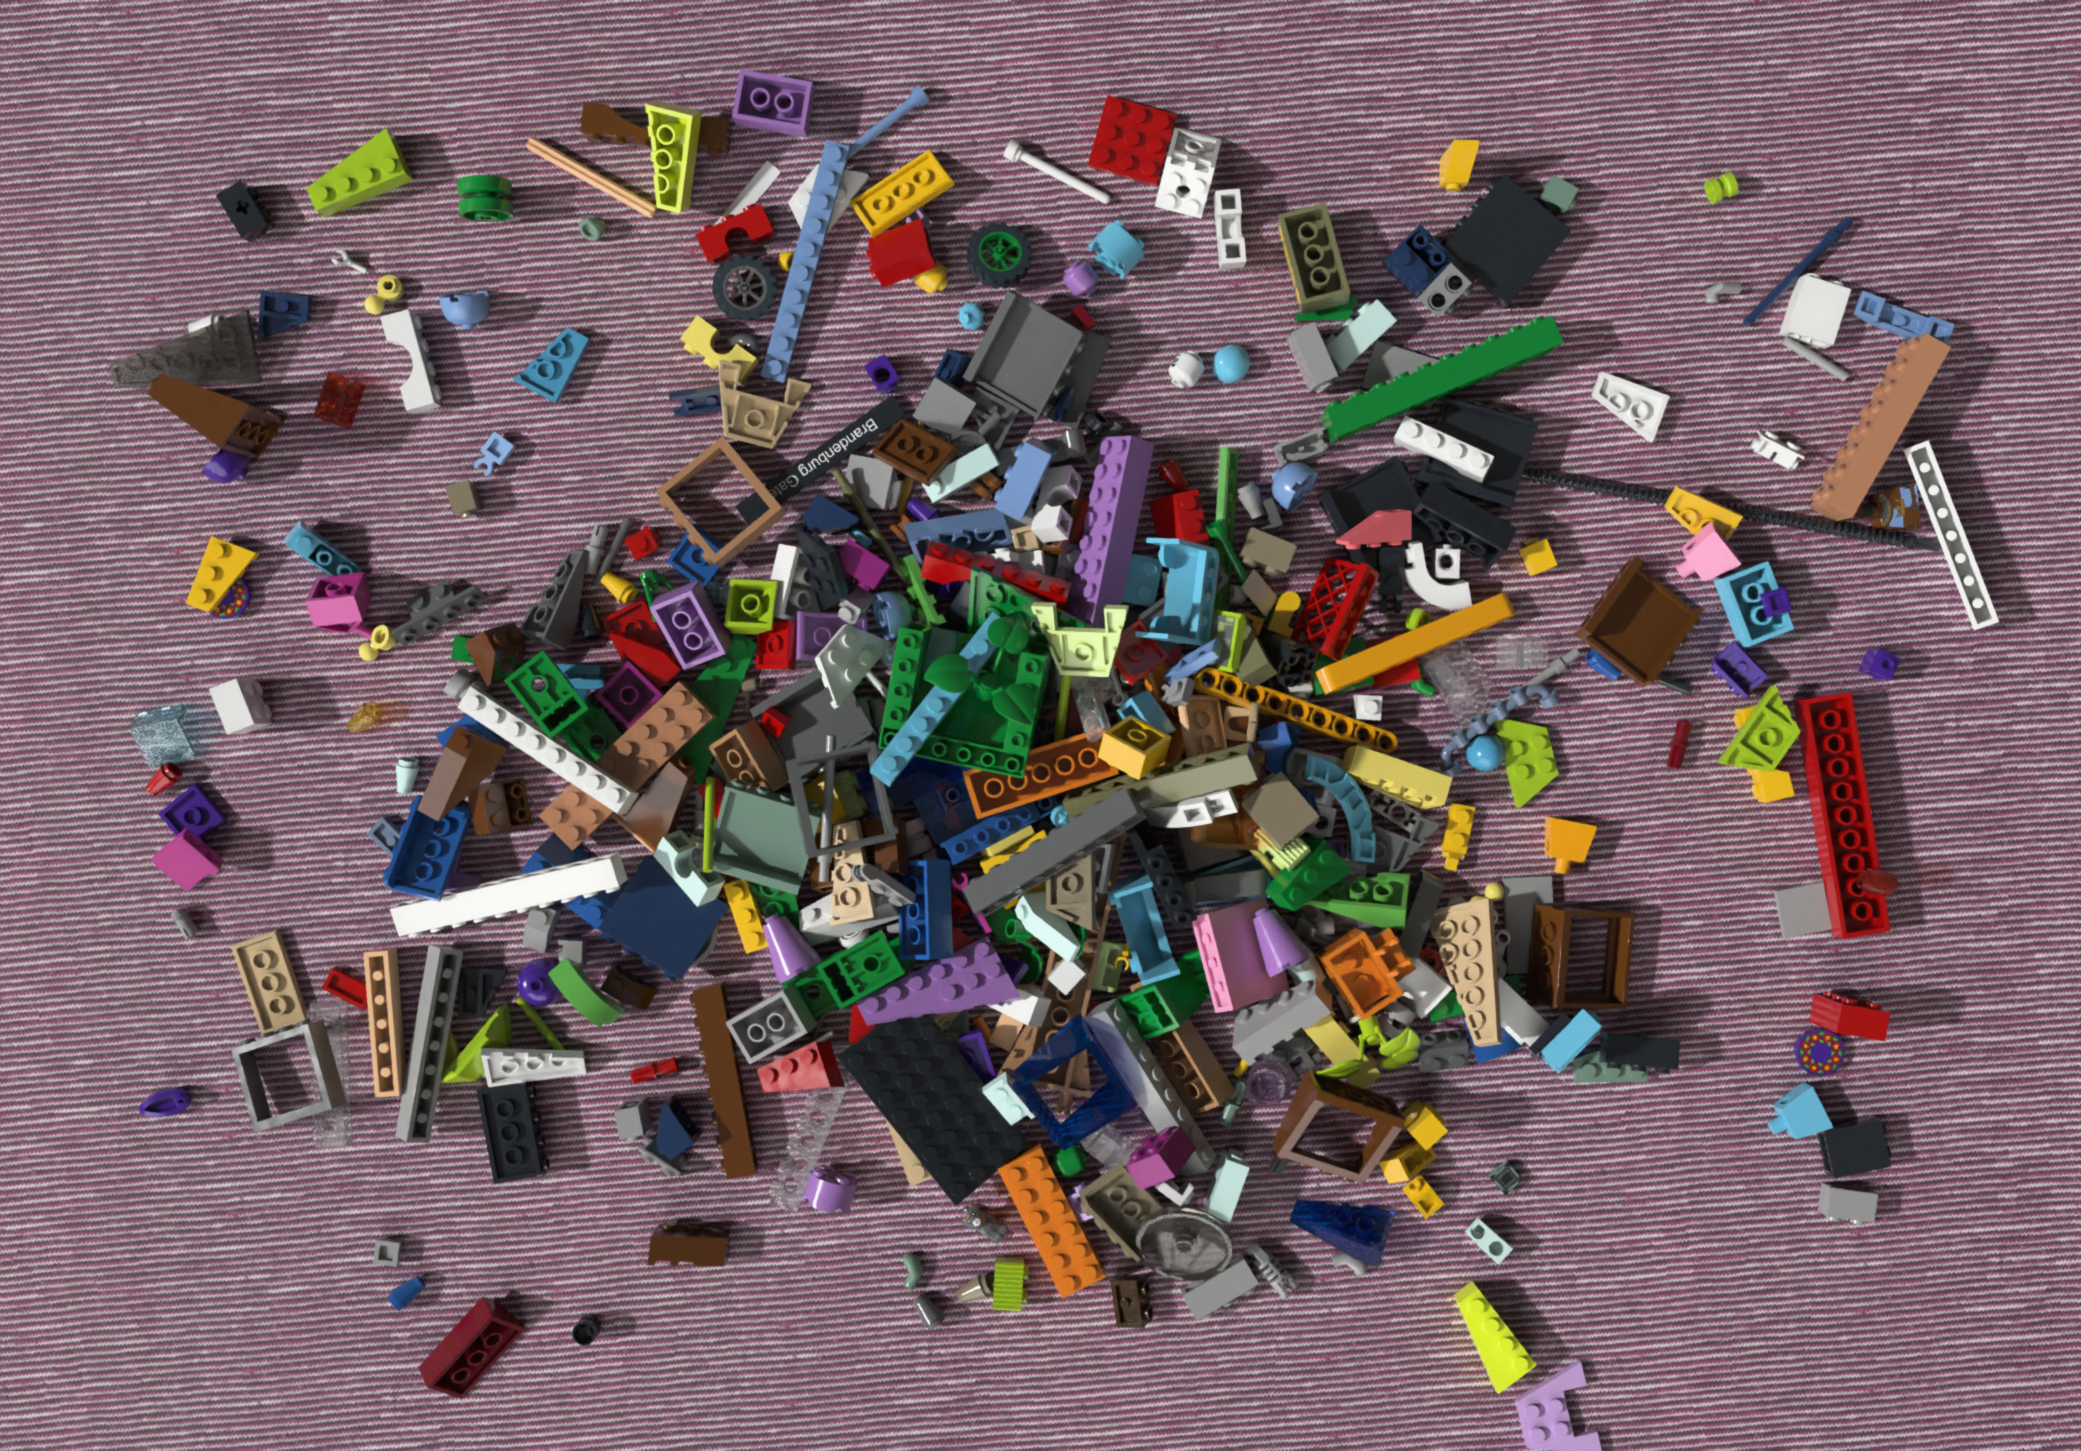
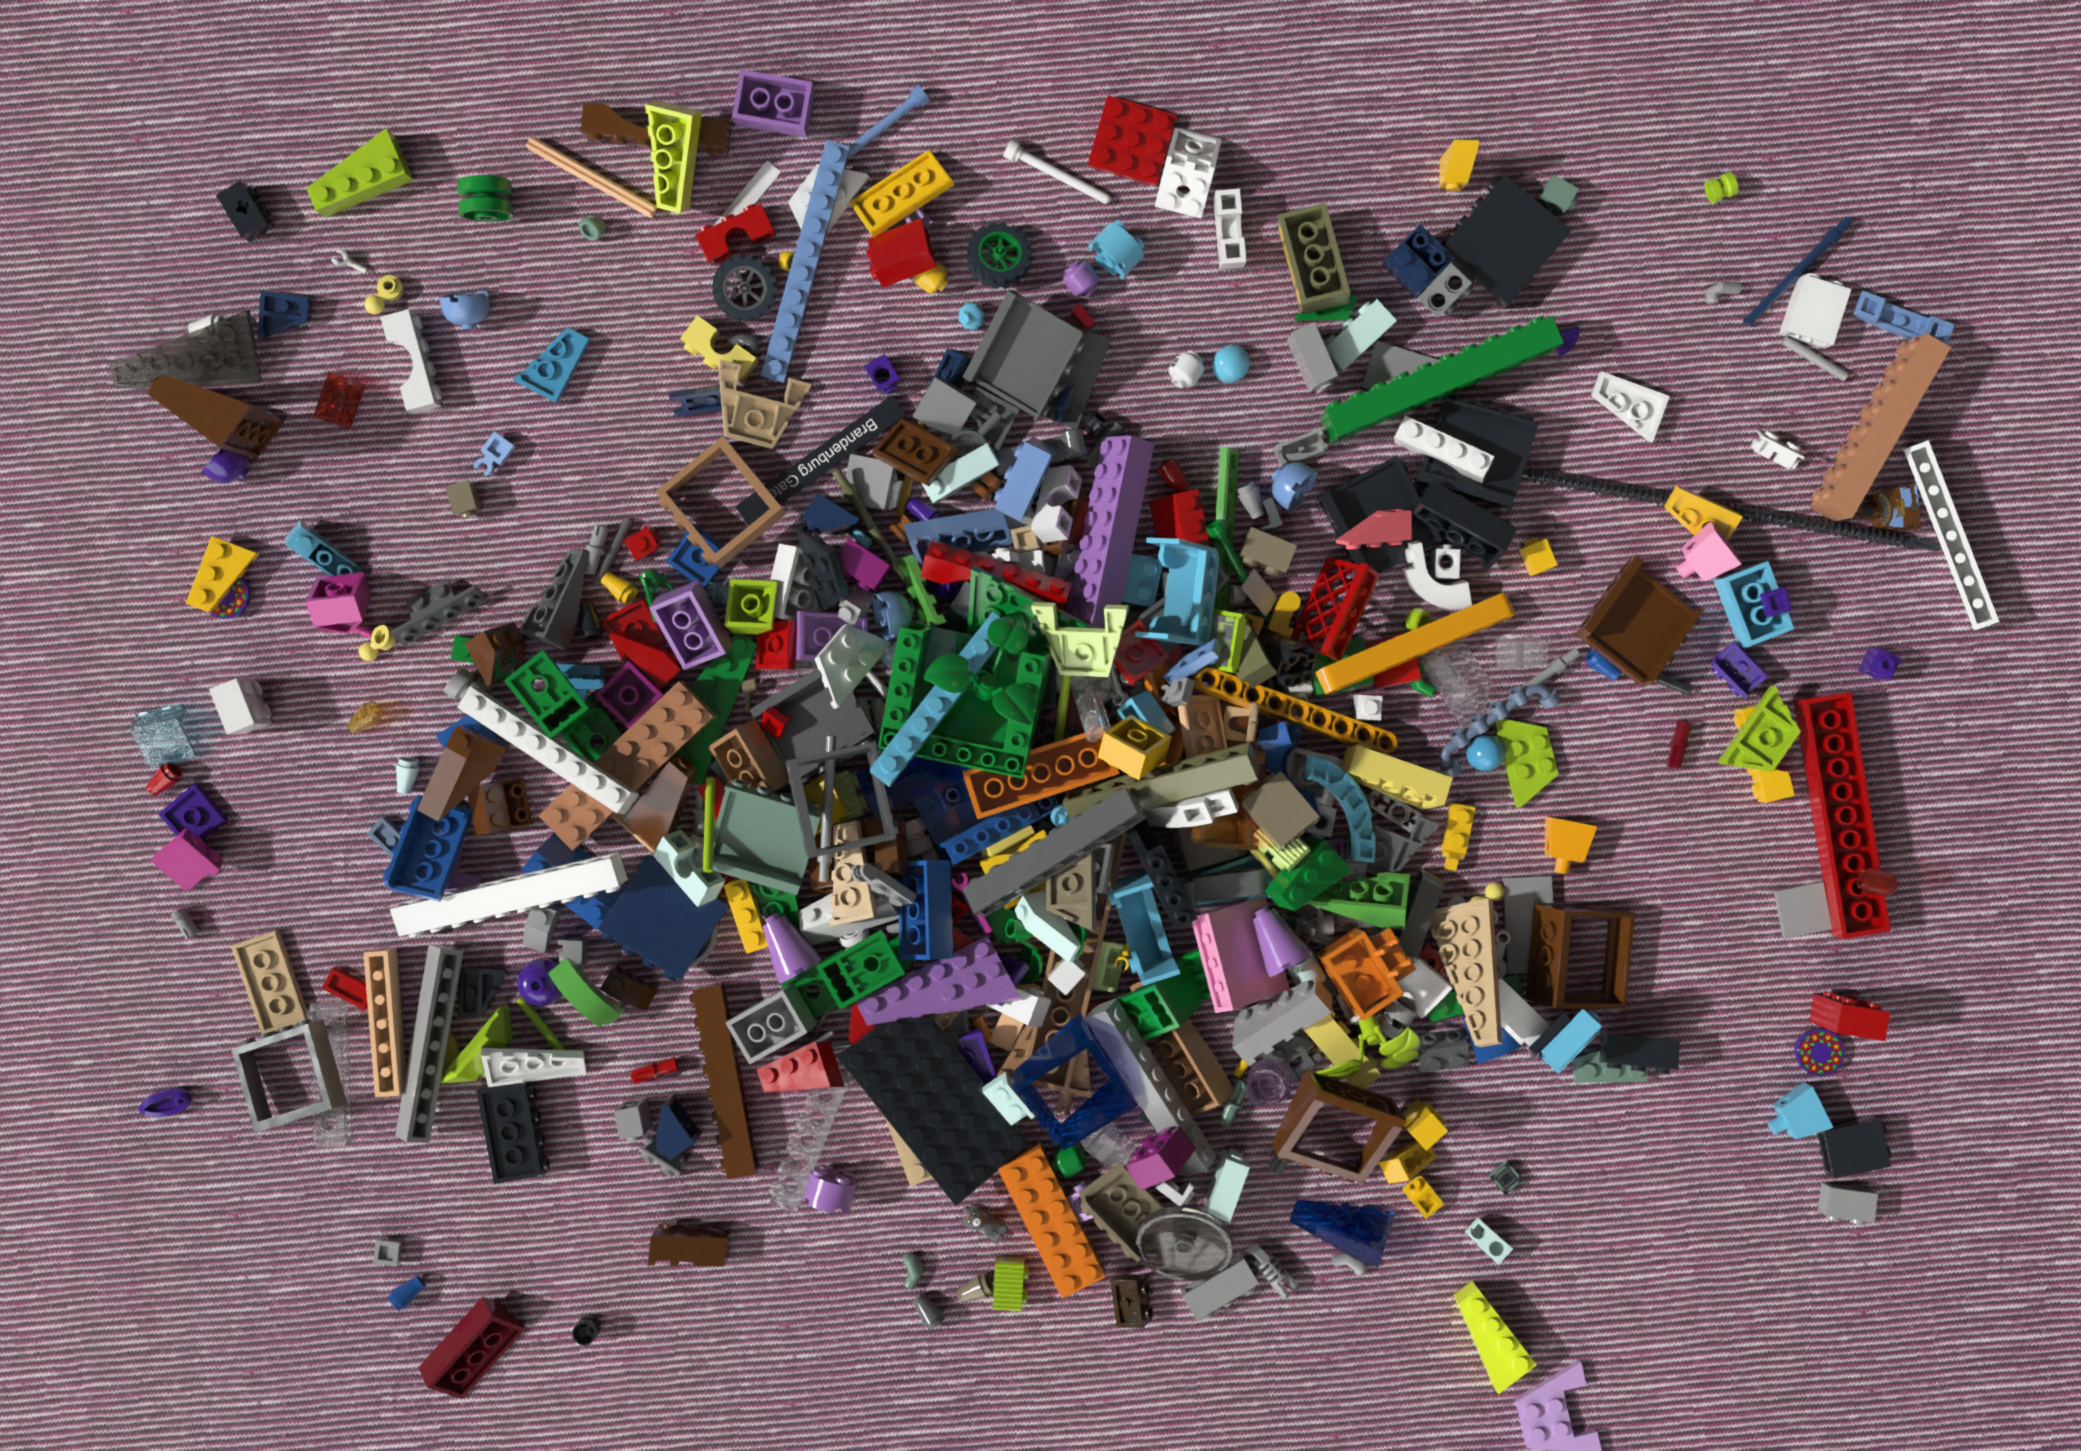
(1391, 577): black hinge -> none
(1569, 338): none -> dark purple tile

